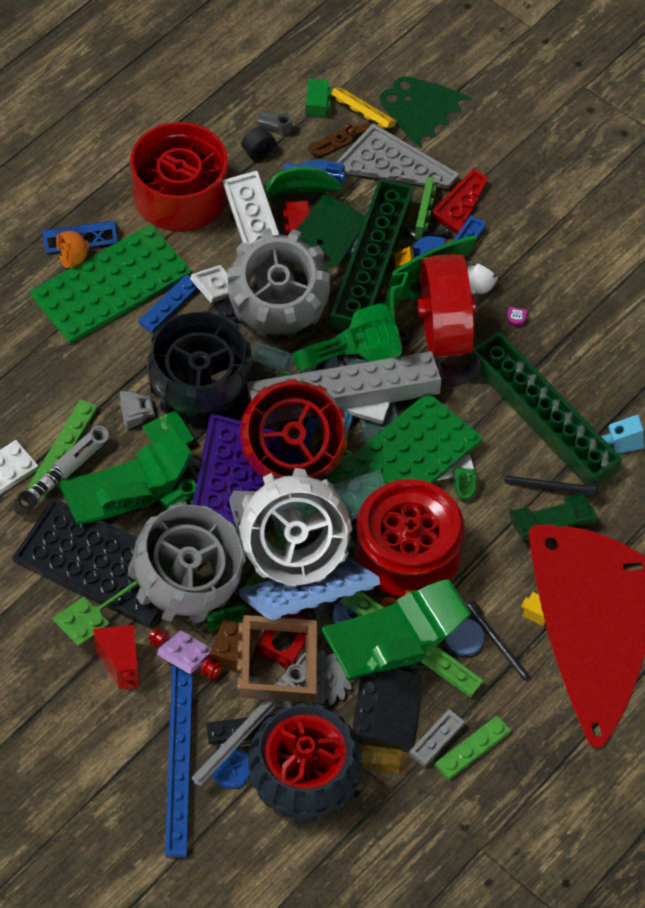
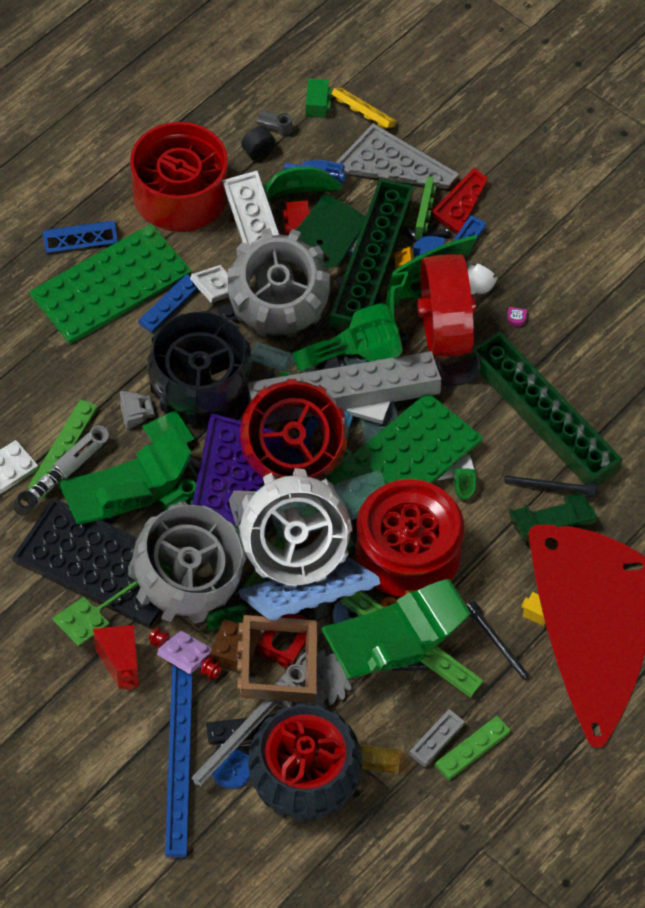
(73, 248): orange cylinder -> none
(331, 143): reddish brown piece -> none
(387, 709): black slope -> none
(426, 108): dark green piece -> none
(465, 639): medium blue tile -> none
(626, 435): medium azure torso -> none

